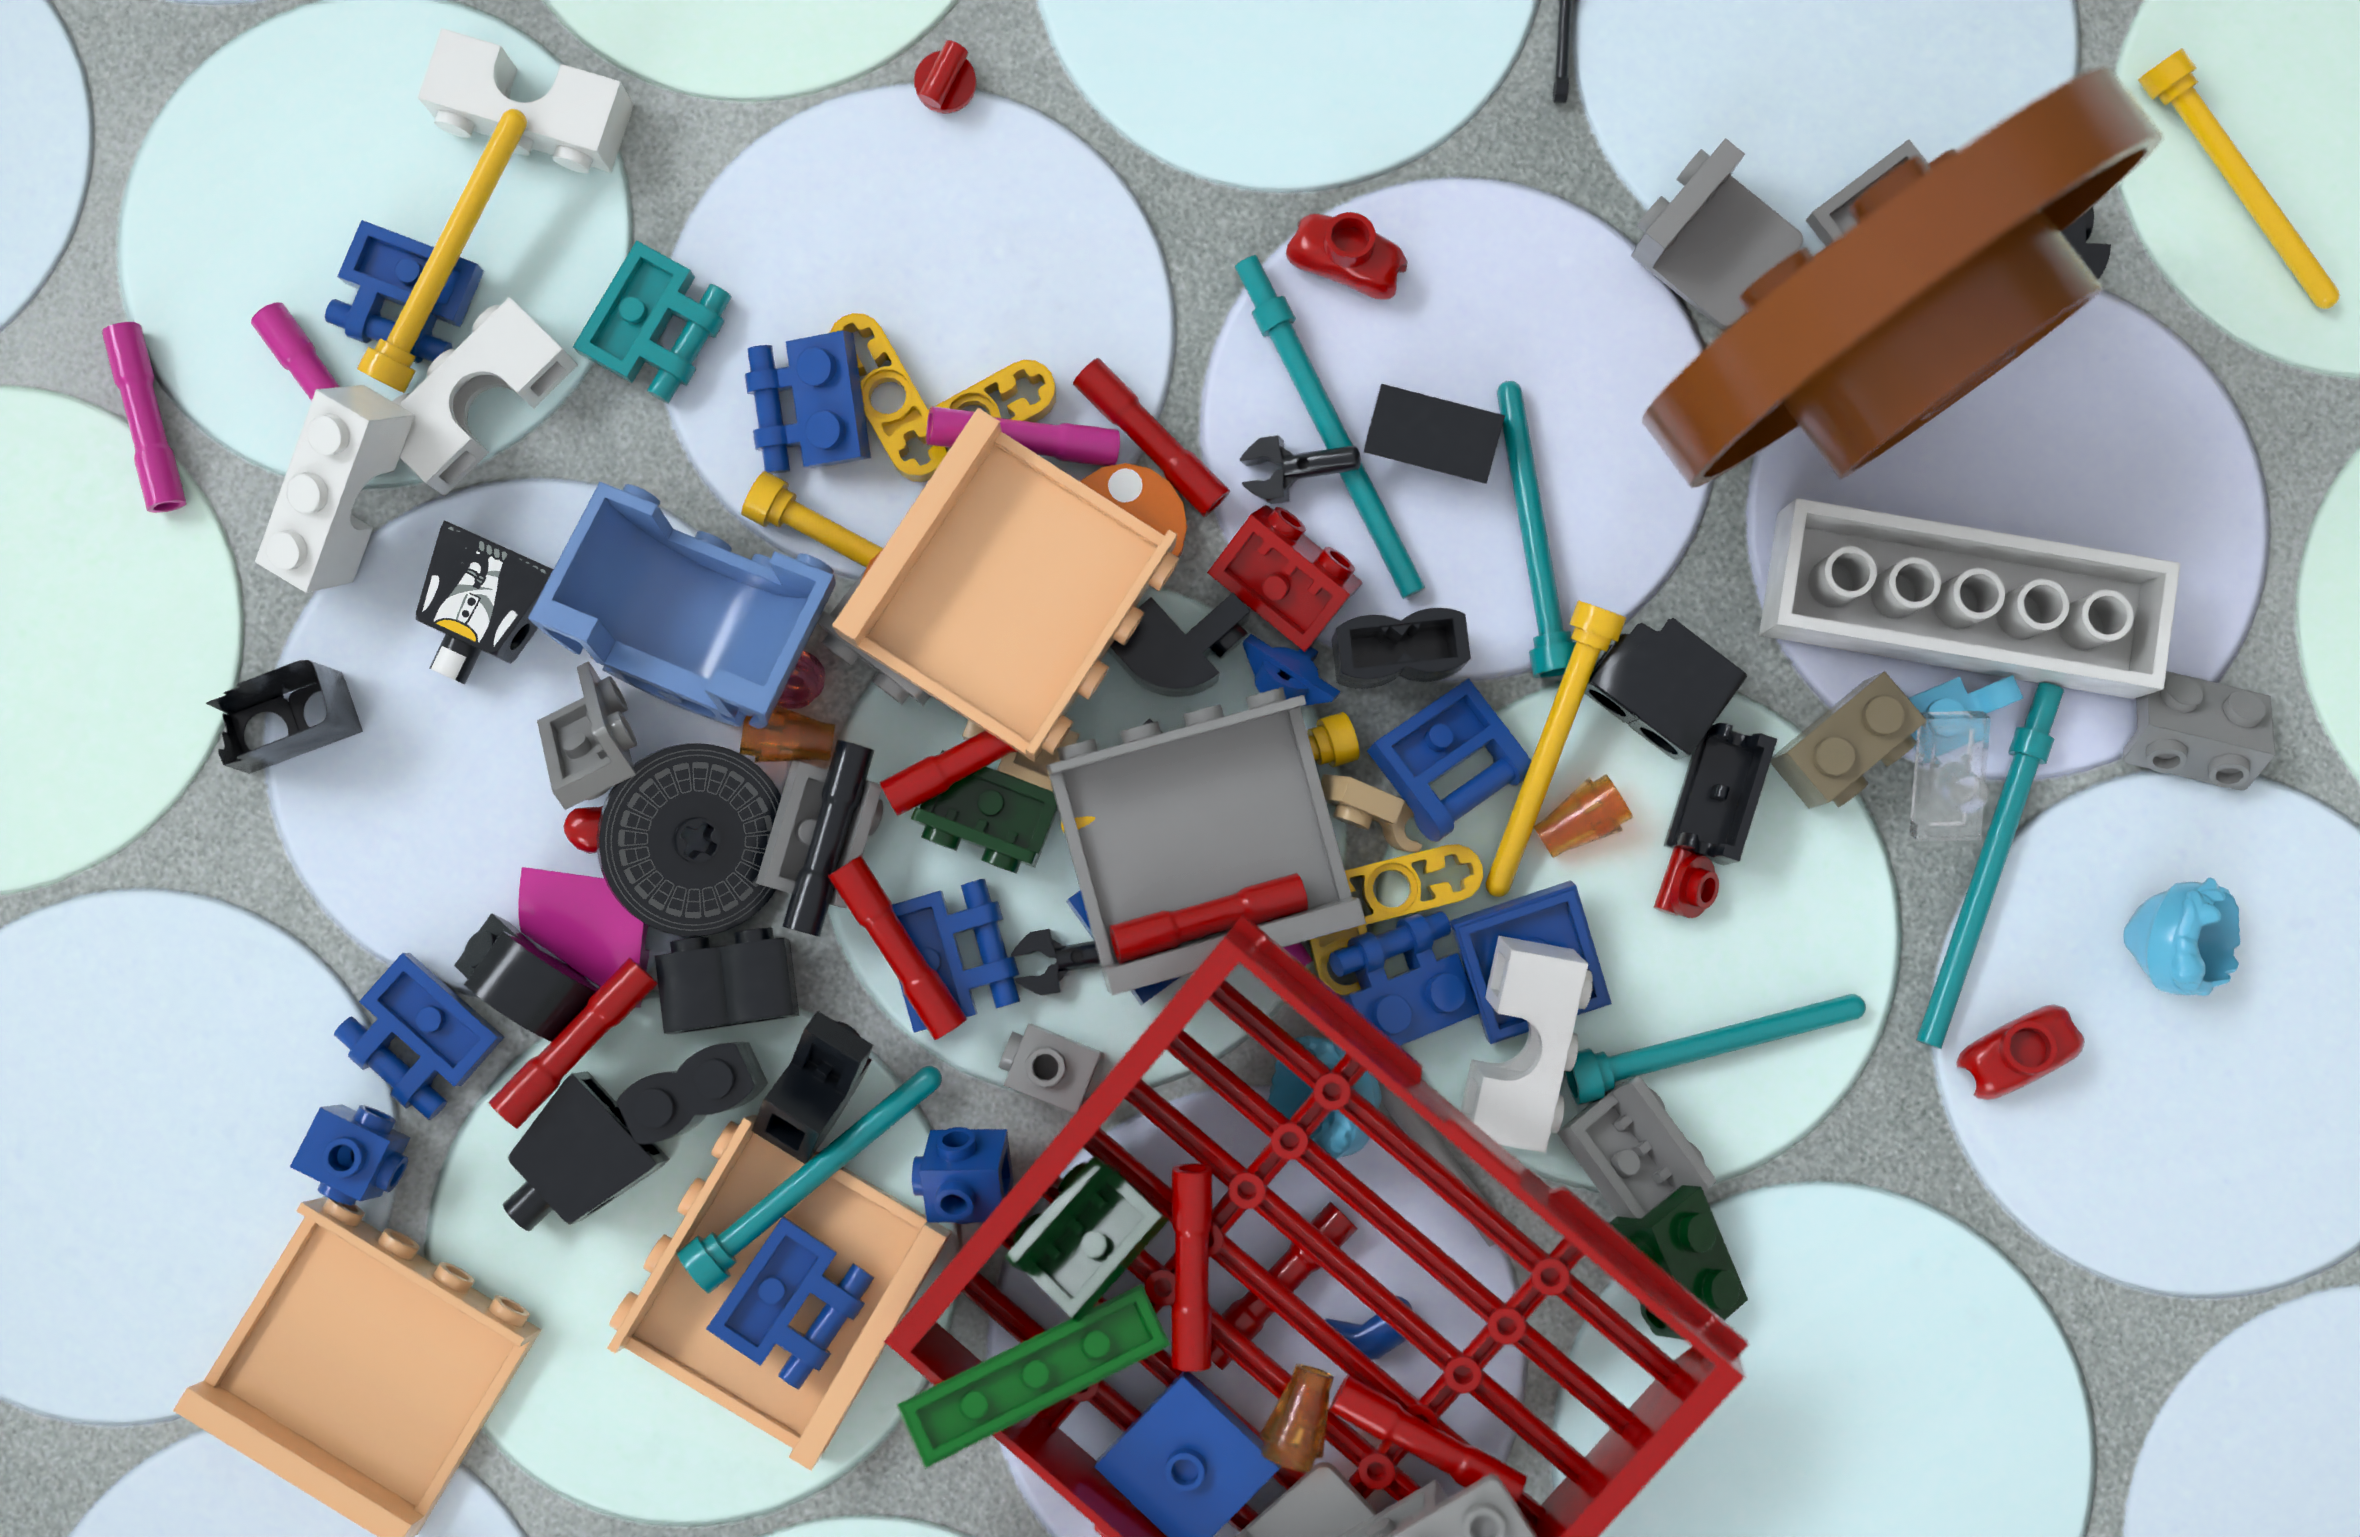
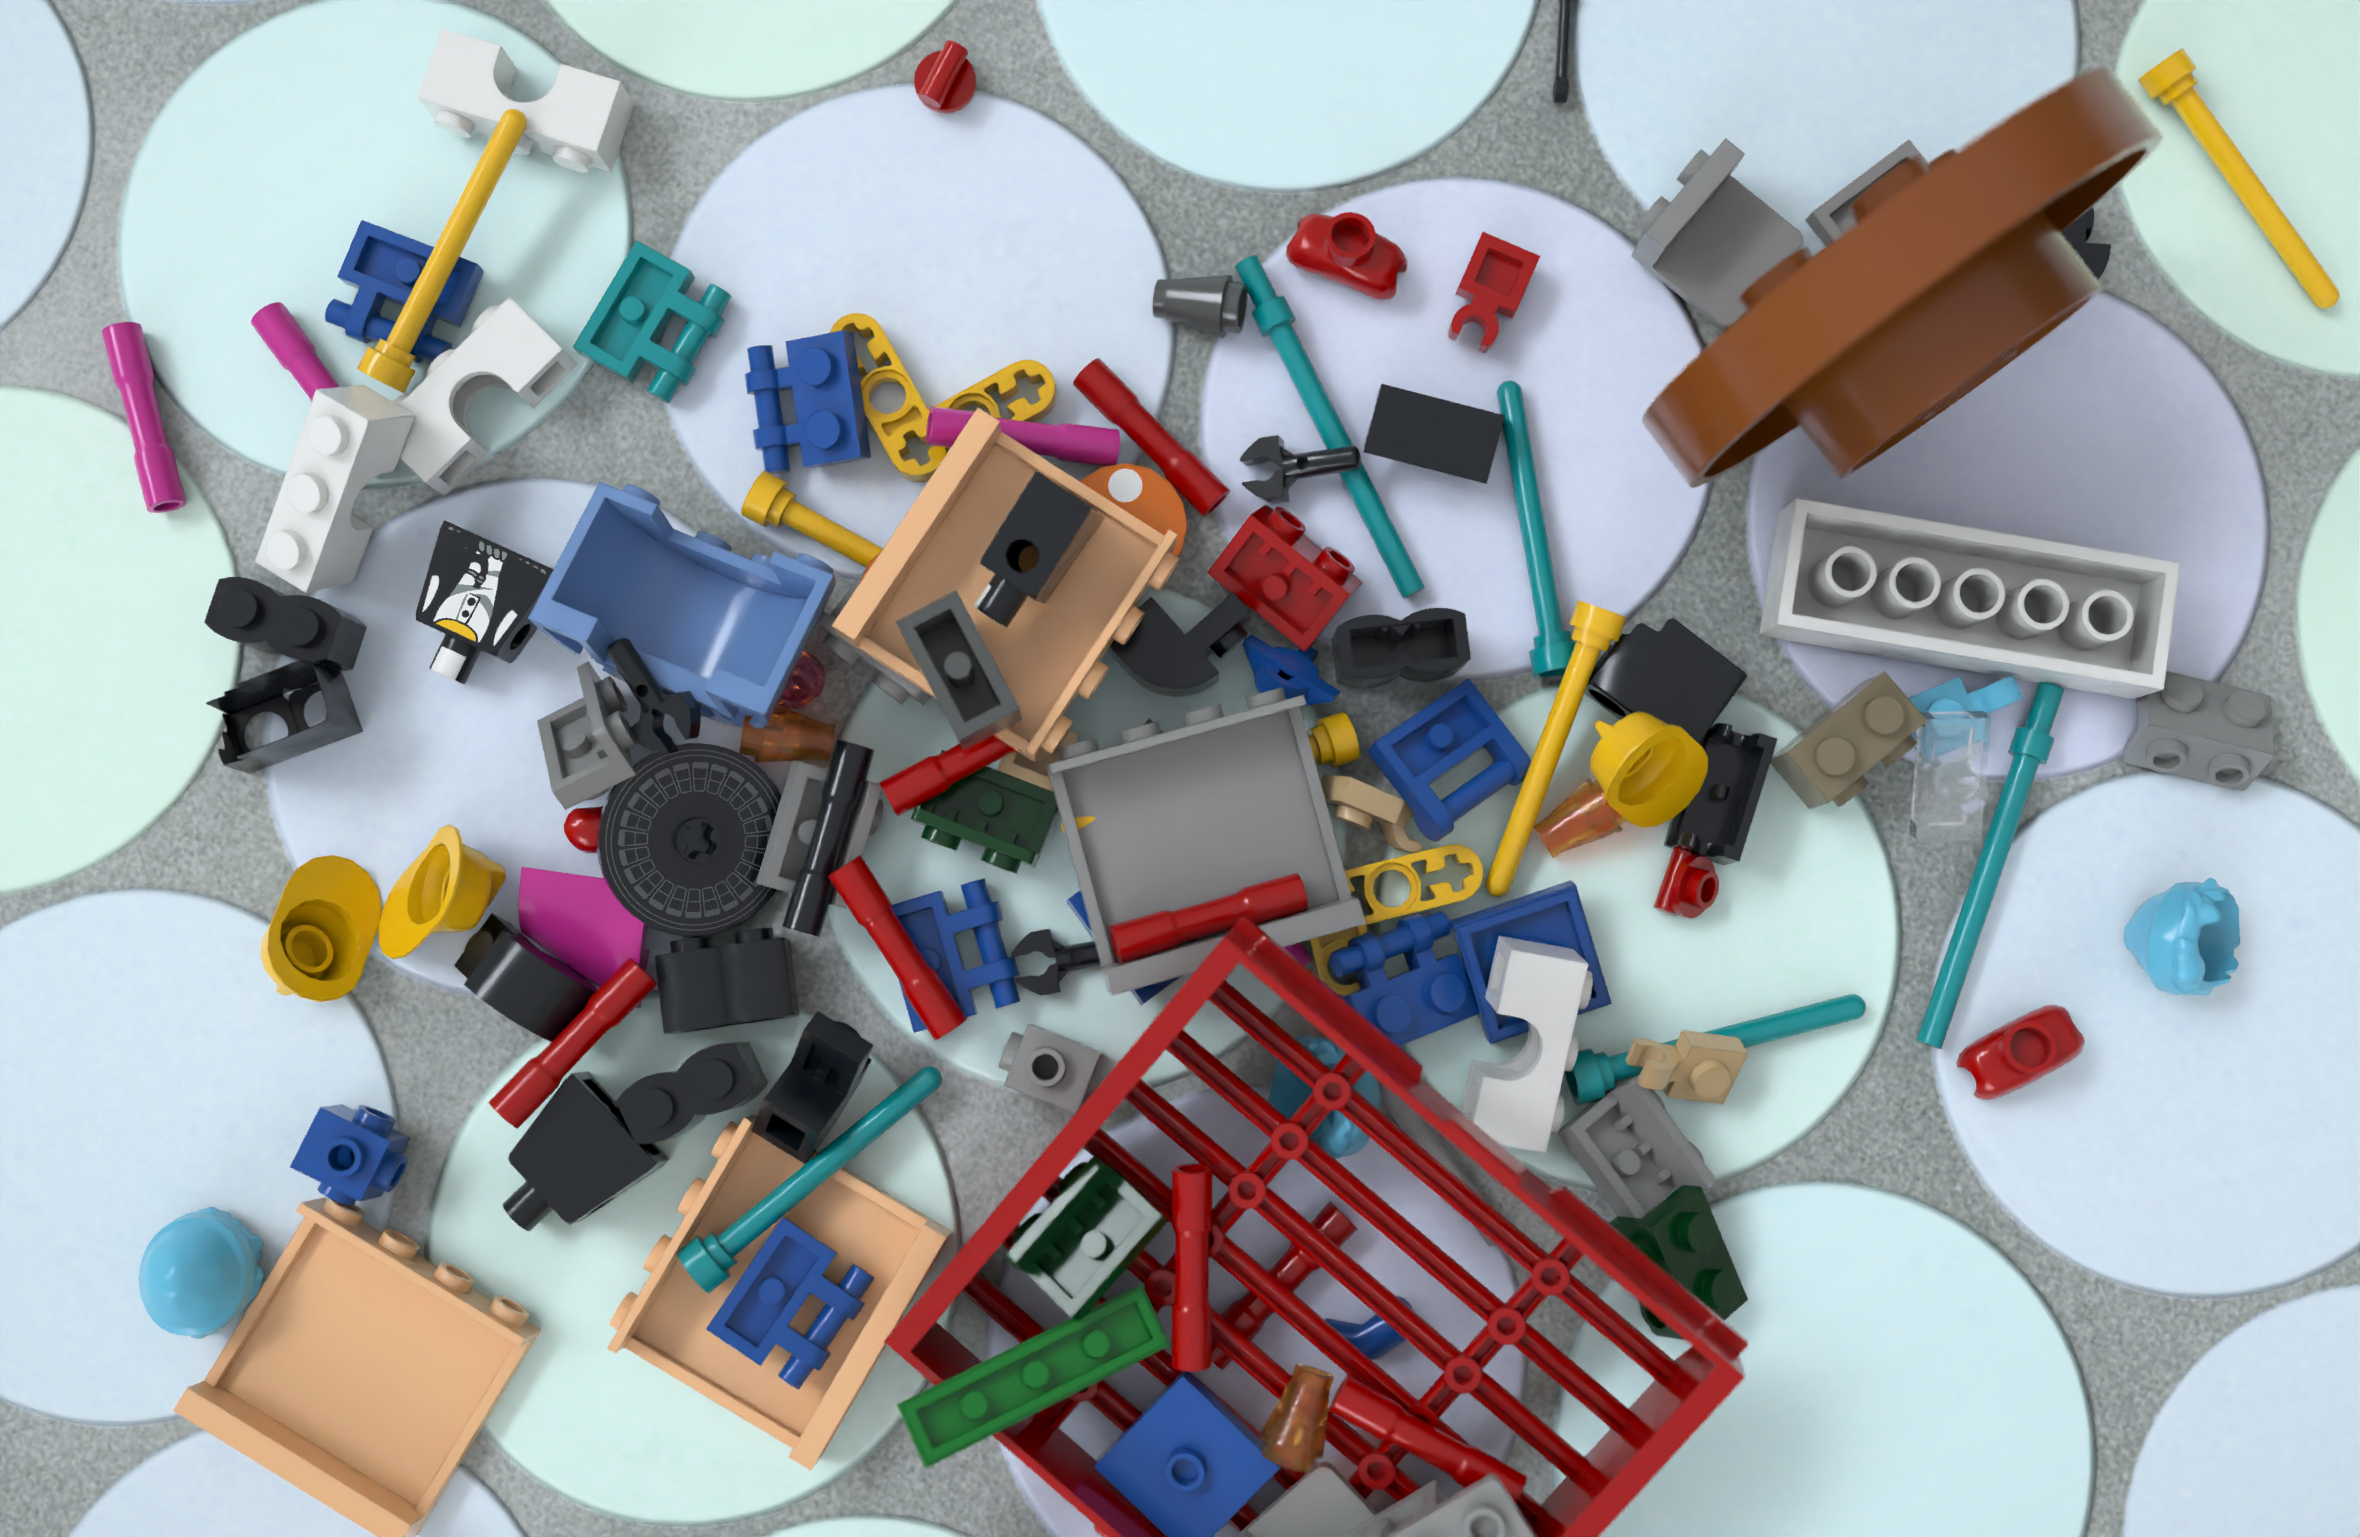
(200, 1272): none -> medium azure hair
(284, 623): none -> black brick
(322, 929): none -> yellow piece
(431, 1022): blue plate -> none
(438, 894): none -> yellow piece
(653, 701): none -> black bar
(959, 670): none -> dark grey brick
(963, 1174): blue brick -> none
(1040, 518): none -> black torso
(1202, 303): none -> dark grey cone
(1493, 284): none -> red plate
(1647, 768): none -> yellow piece
(1692, 1069): none -> tan plate

